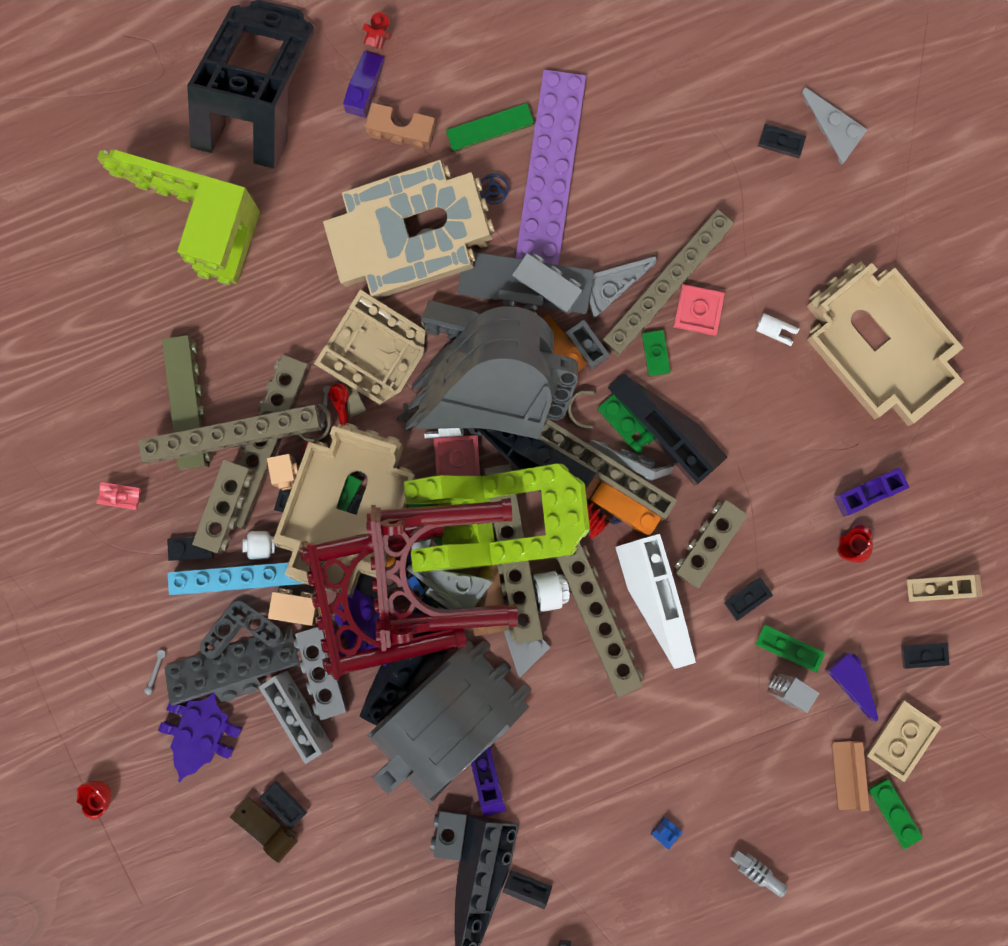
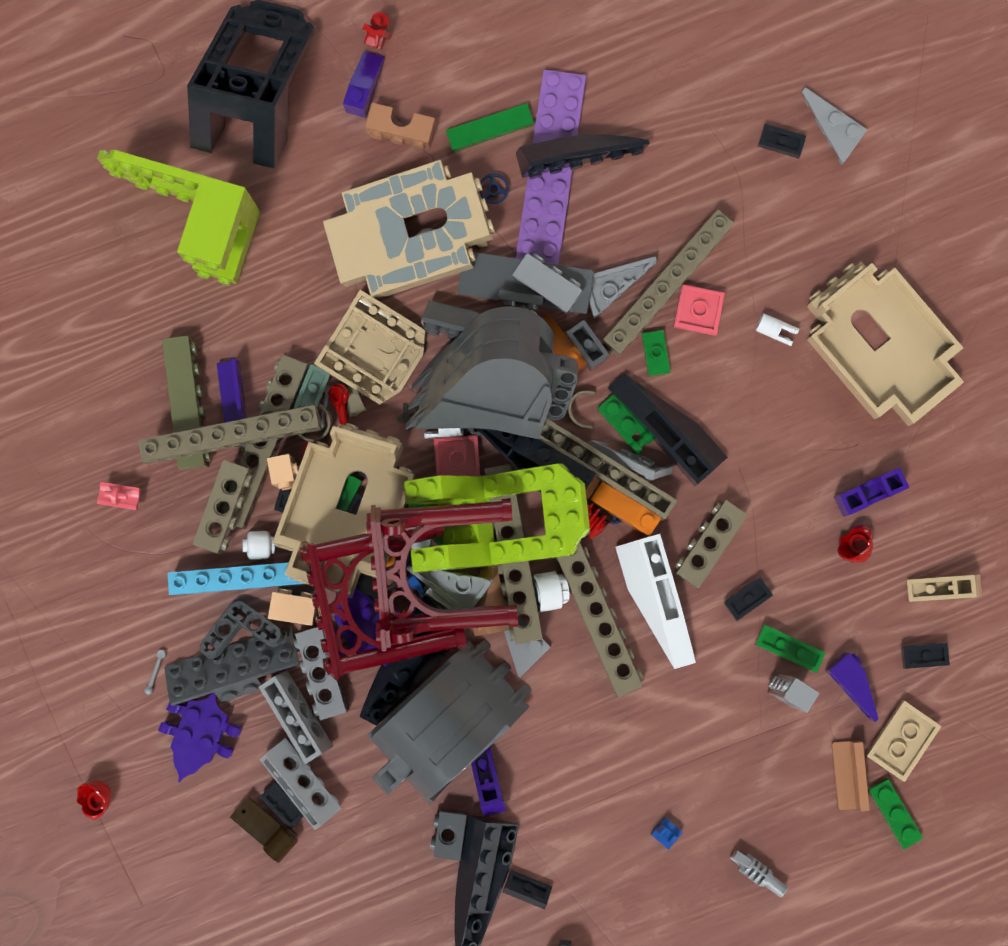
(183, 549): black plate -> none
(231, 390): none -> dark purple panel
(288, 781): none -> light grey brick
(312, 387): none -> sand green plate
(574, 152): none -> black wedge

